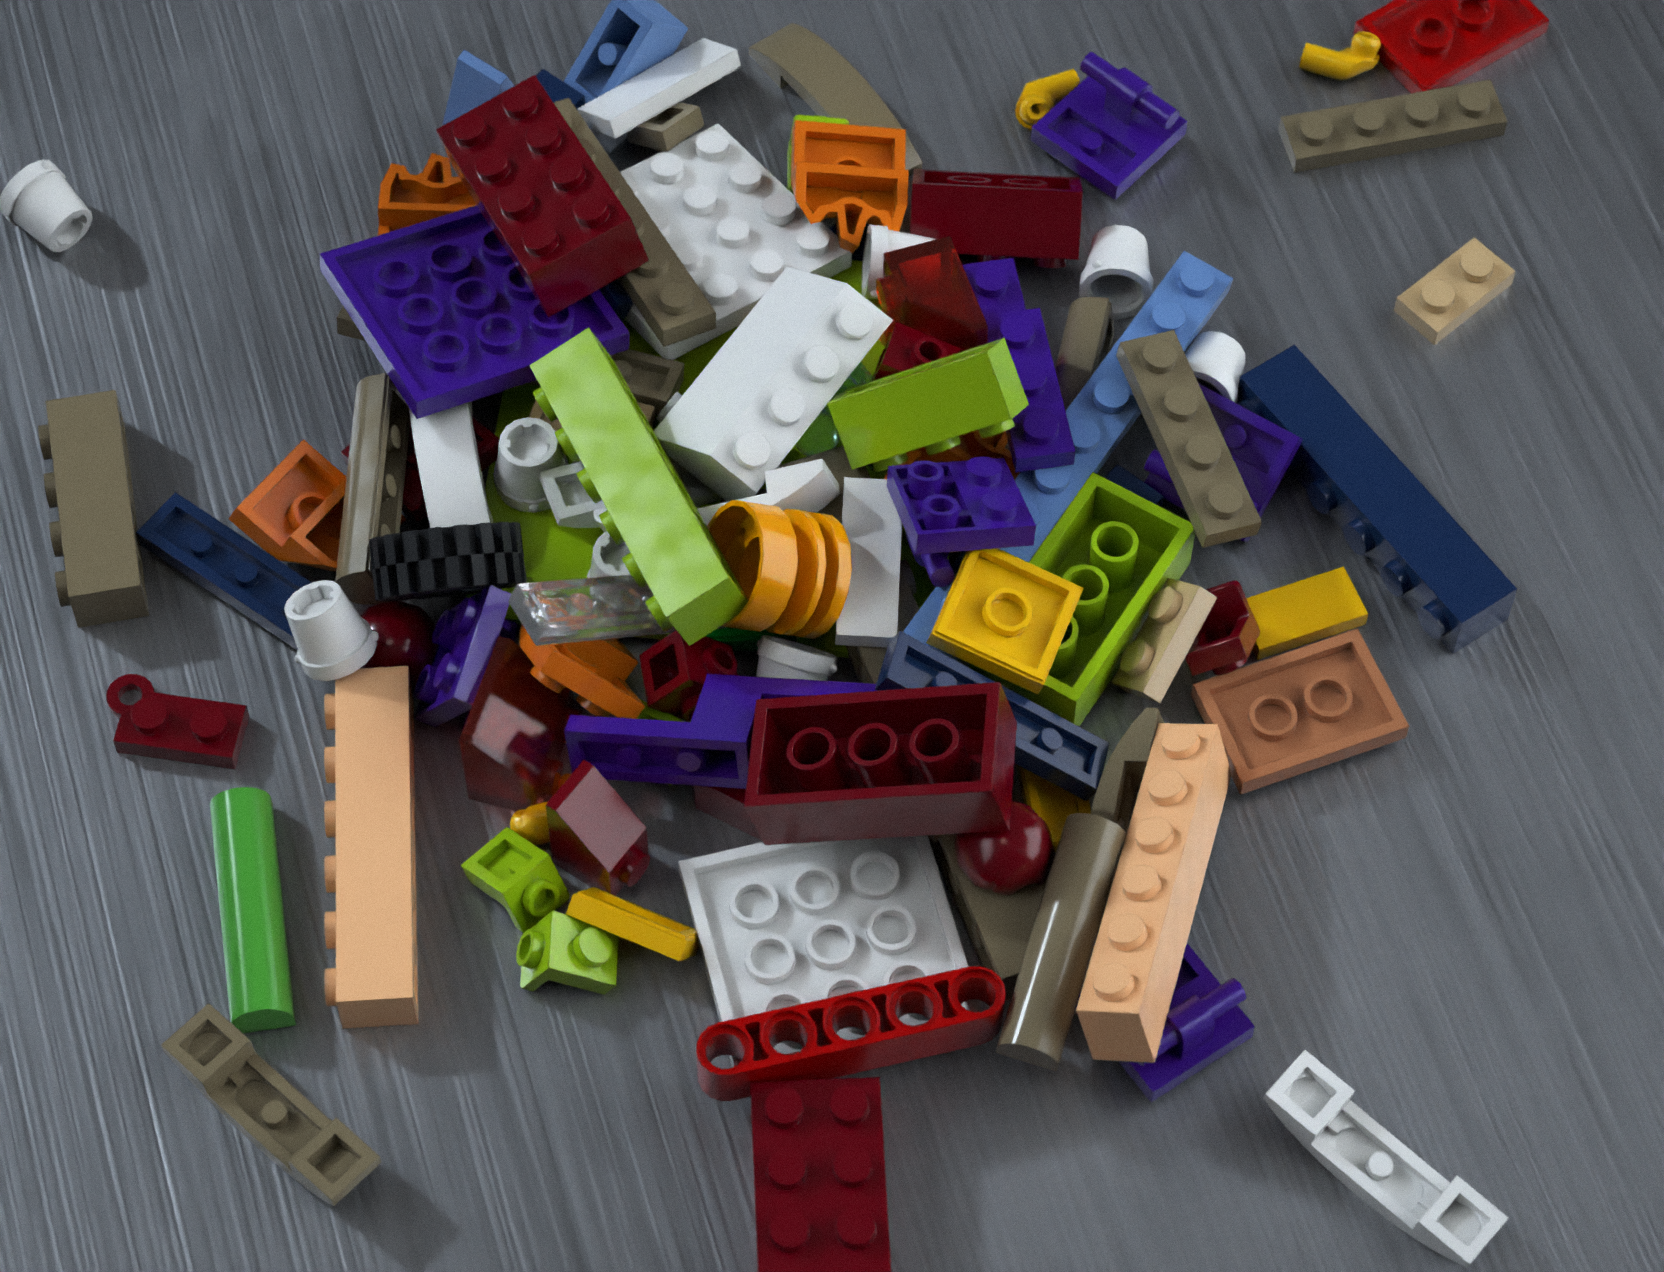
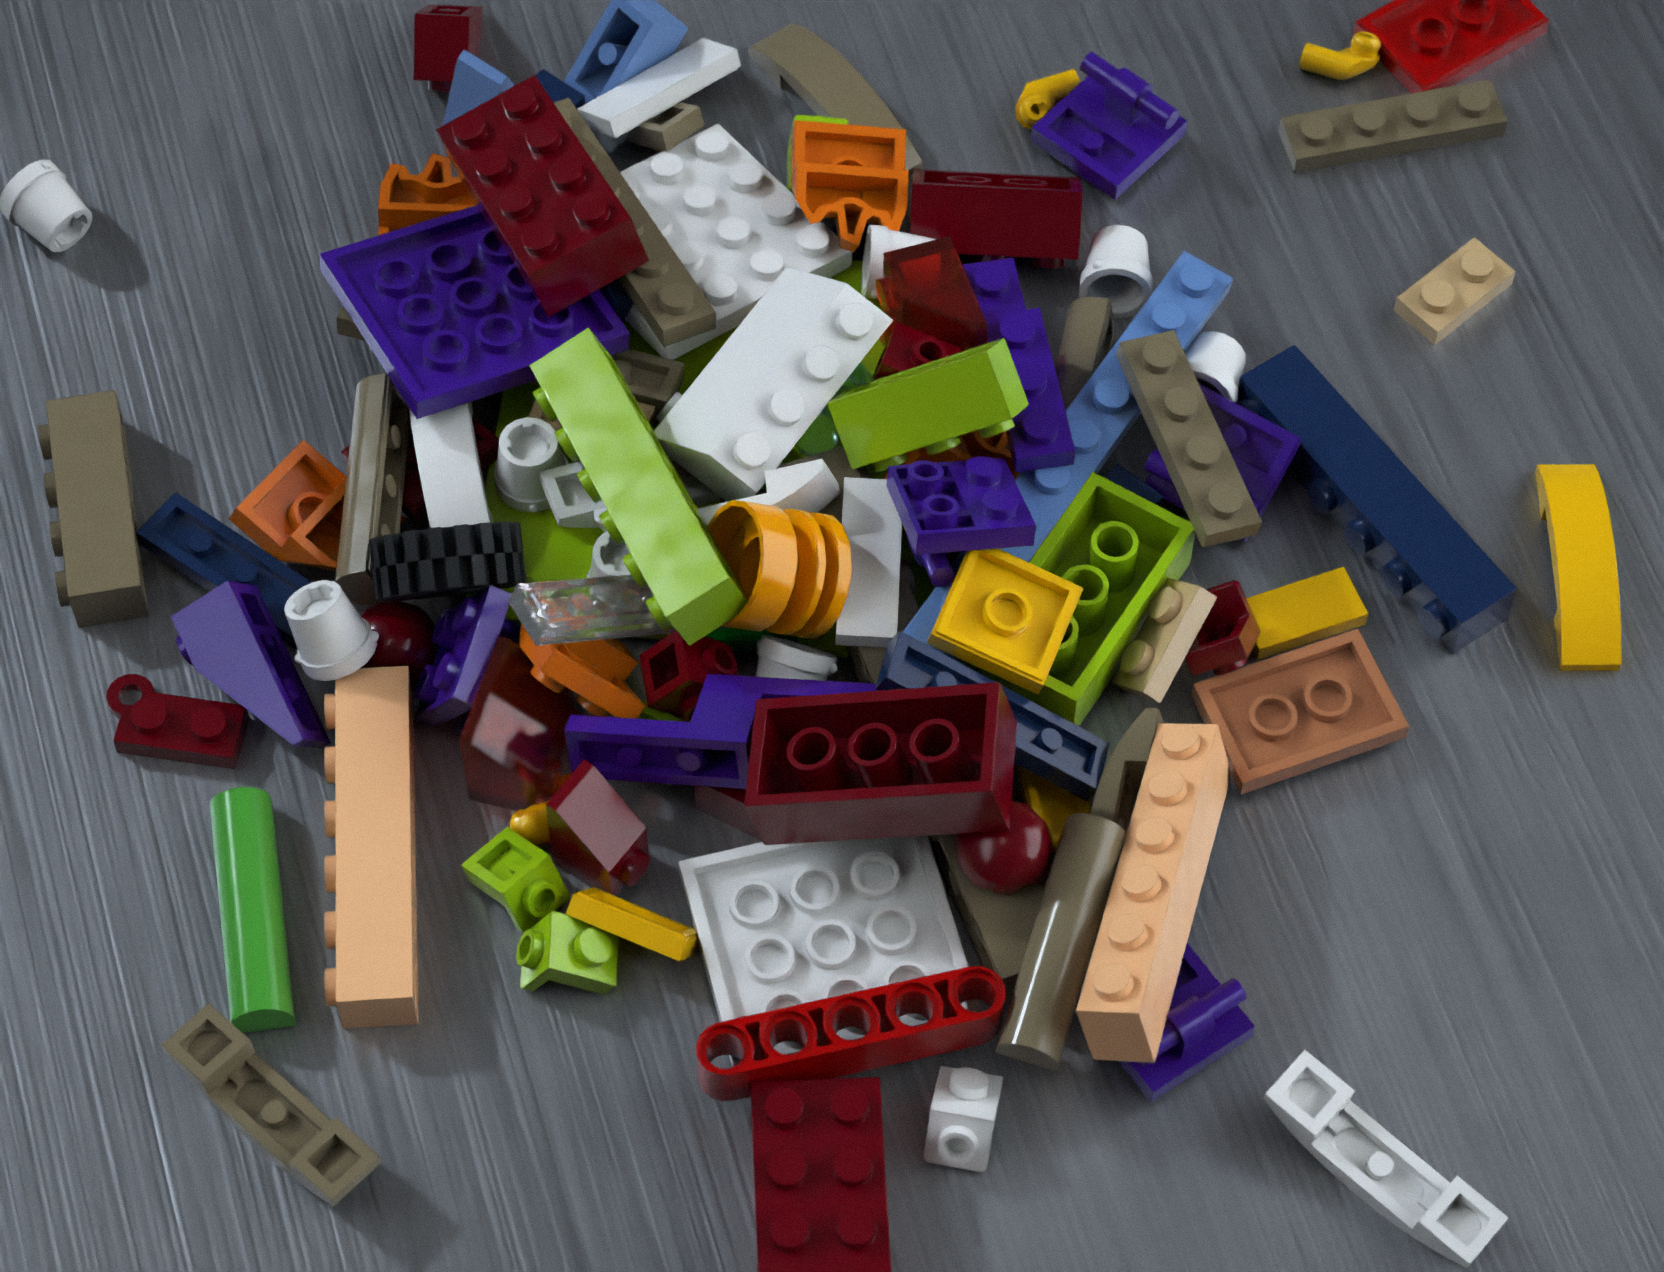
(242, 653): none -> dark purple slope
(440, 38): none -> dark red slope
(962, 1118): none -> white bracket
(1583, 567): none -> yellow slope

